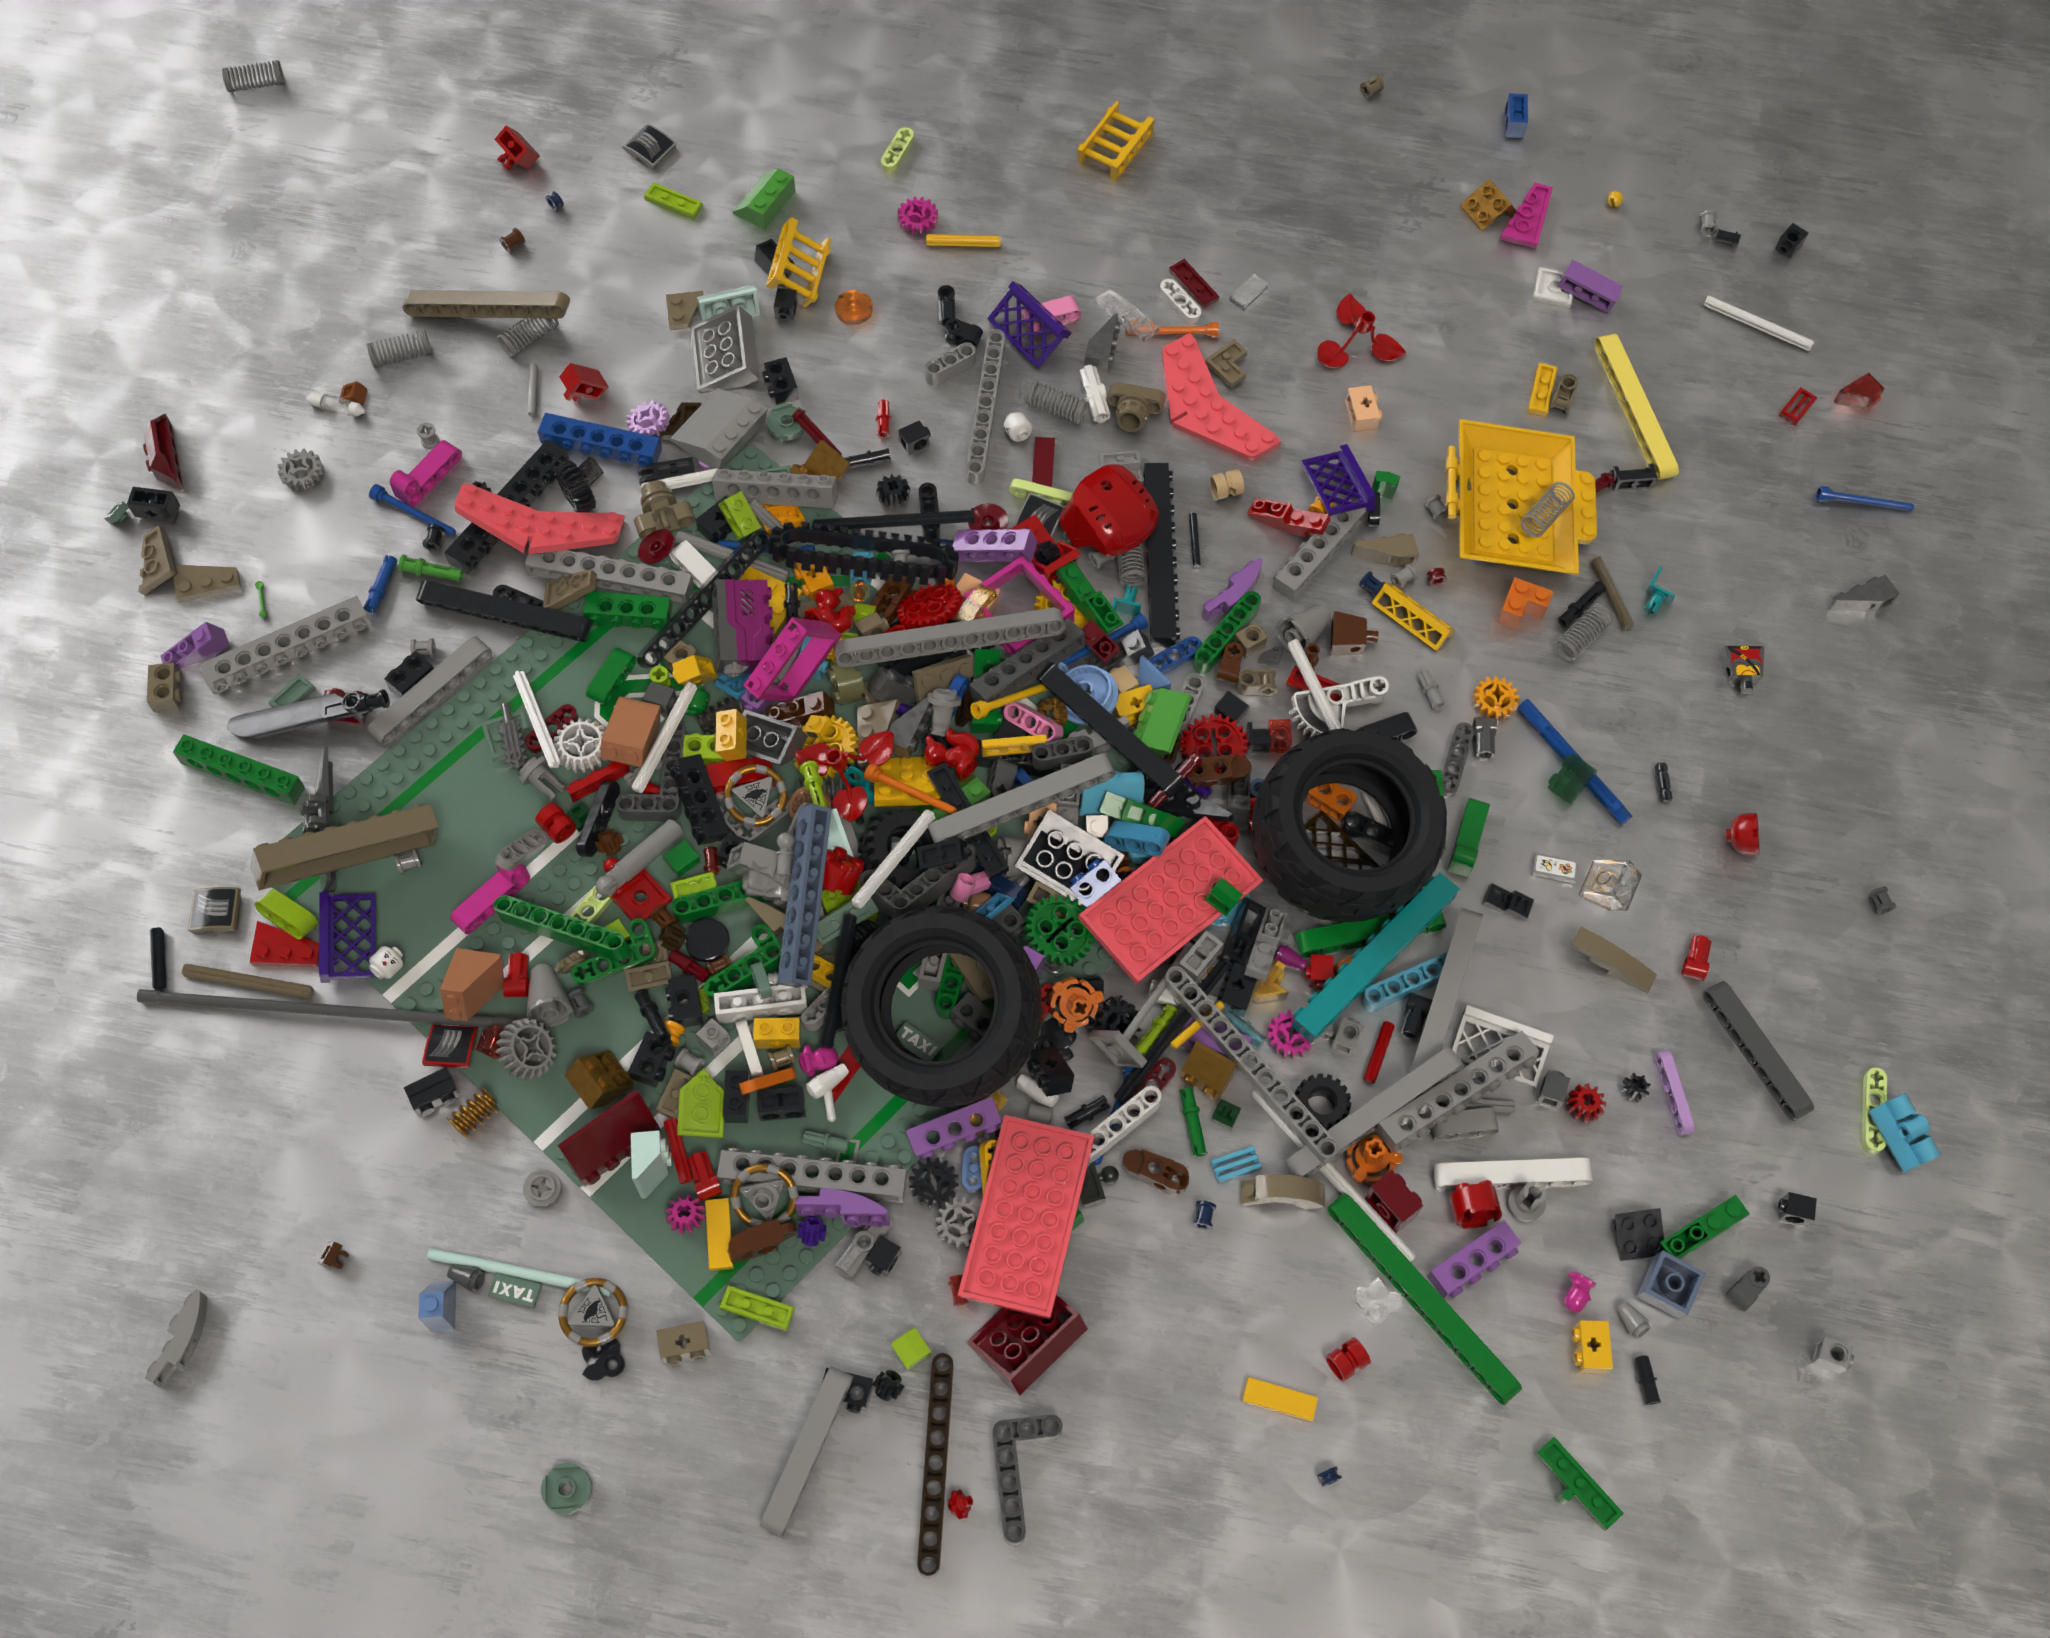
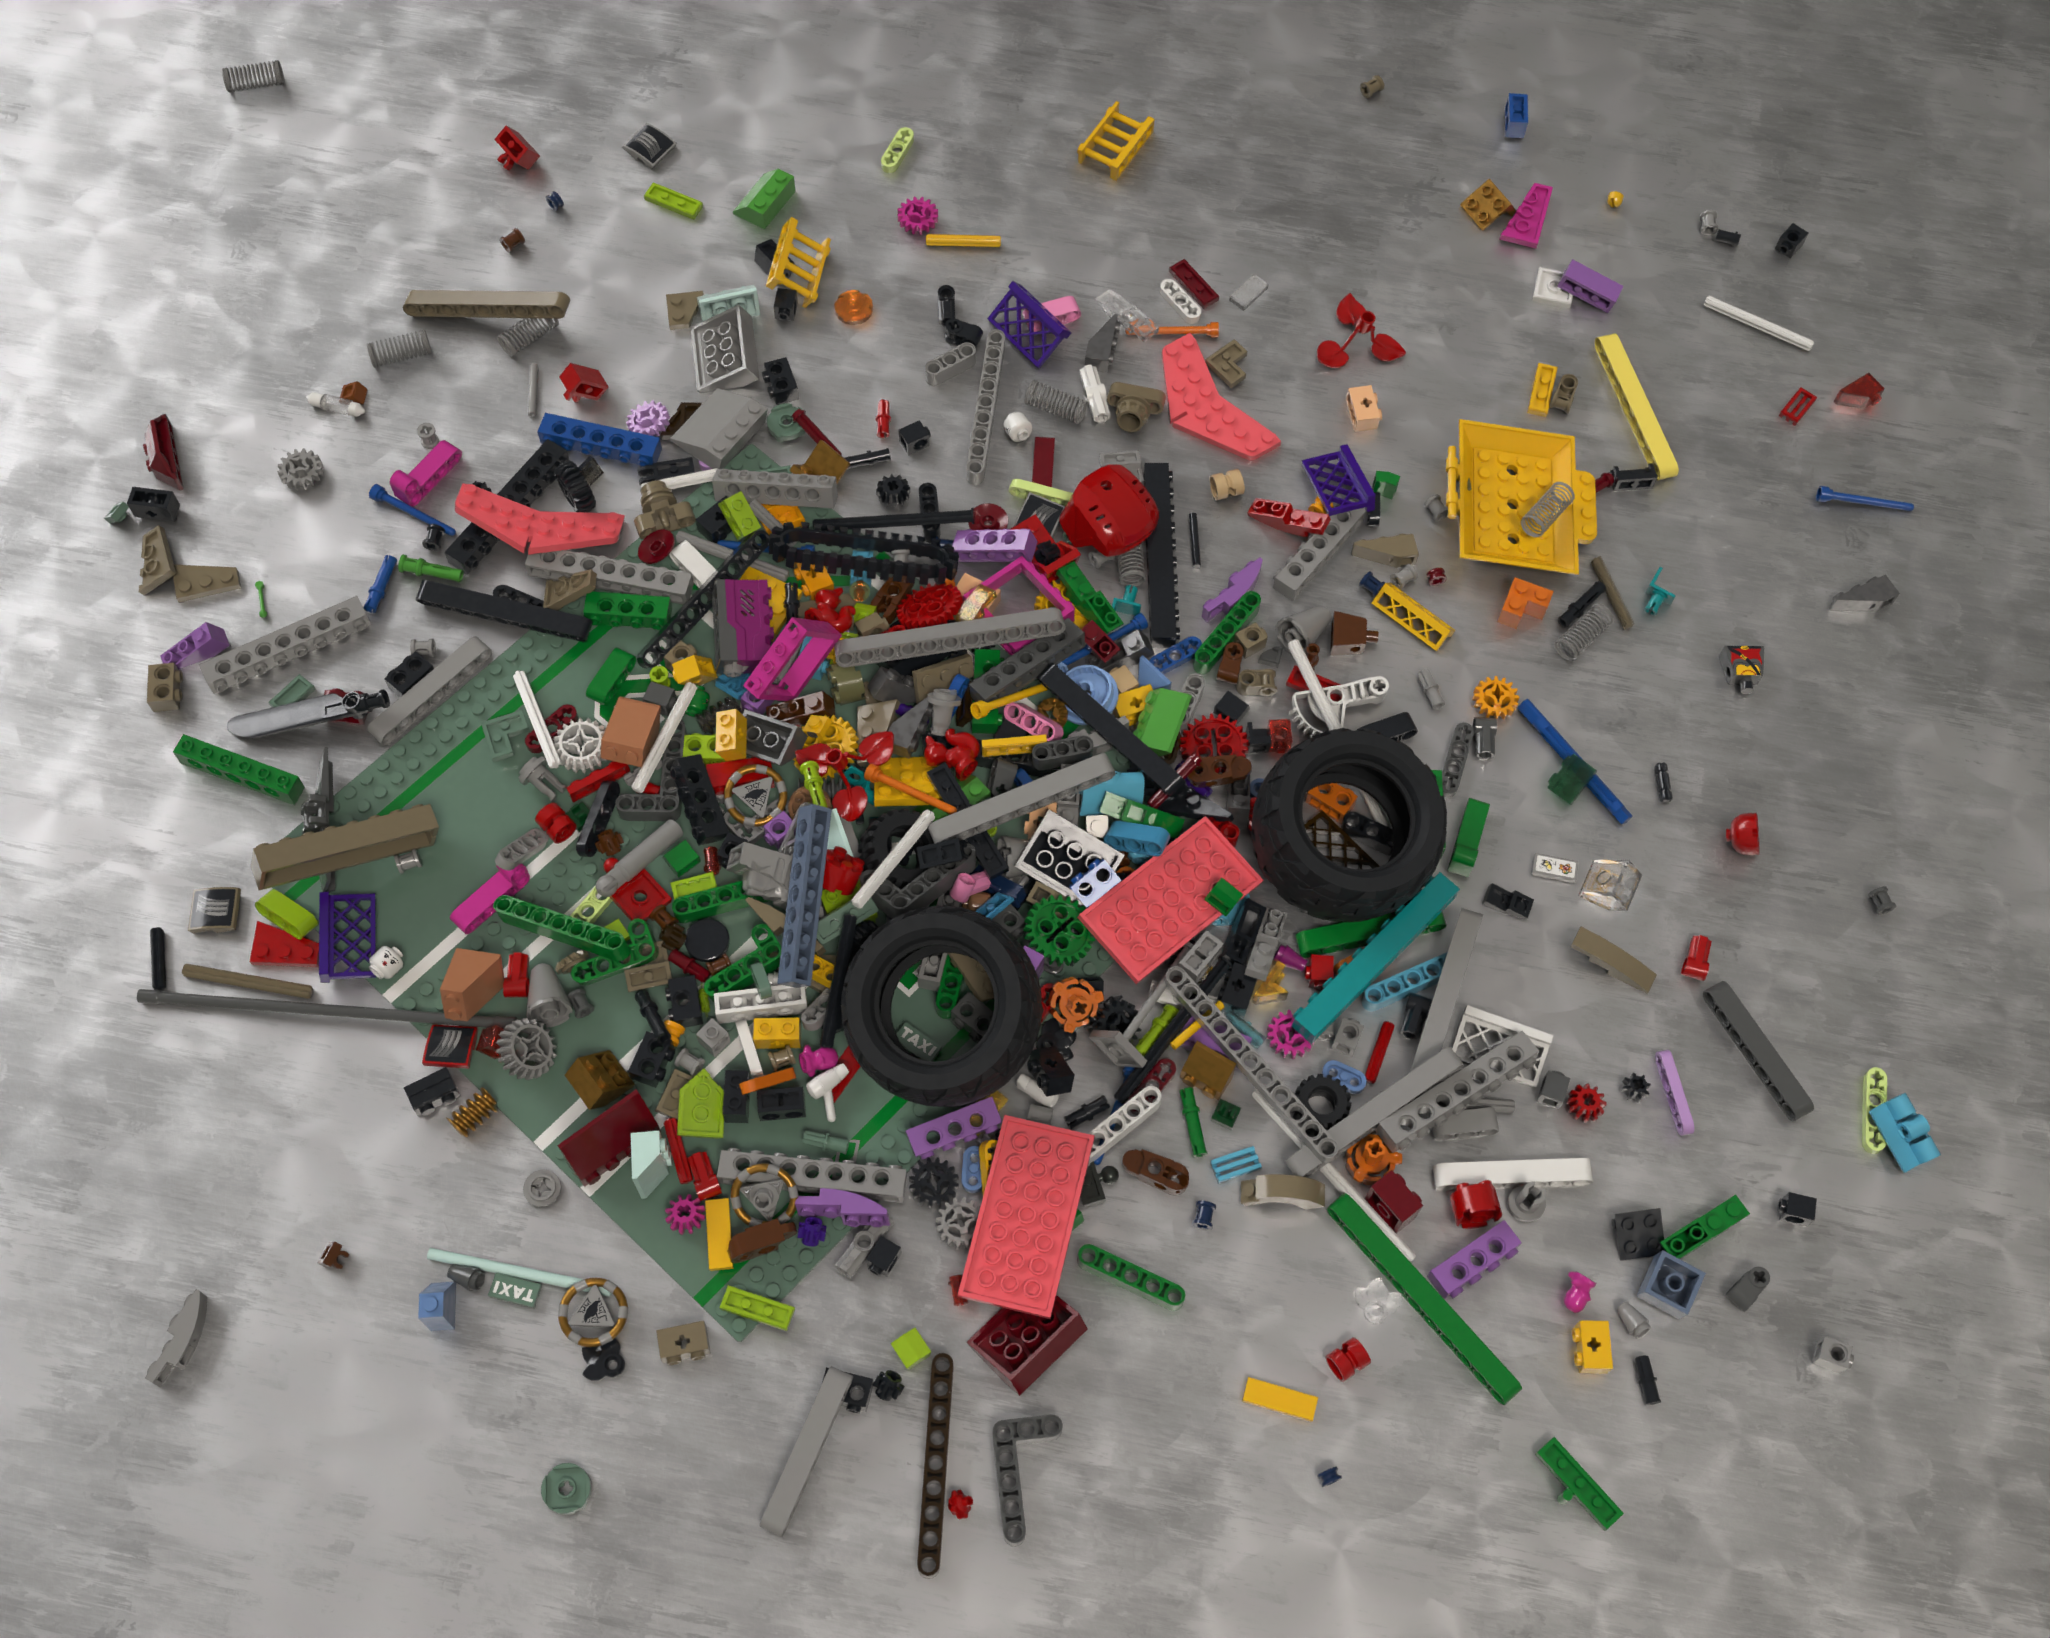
(511, 740): flat silver piece -> none
(780, 822): none -> medium lavender brick
(785, 842): light grey pin -> none
(1137, 1287): none -> green beam
(1346, 1074): none -> medium blue plate

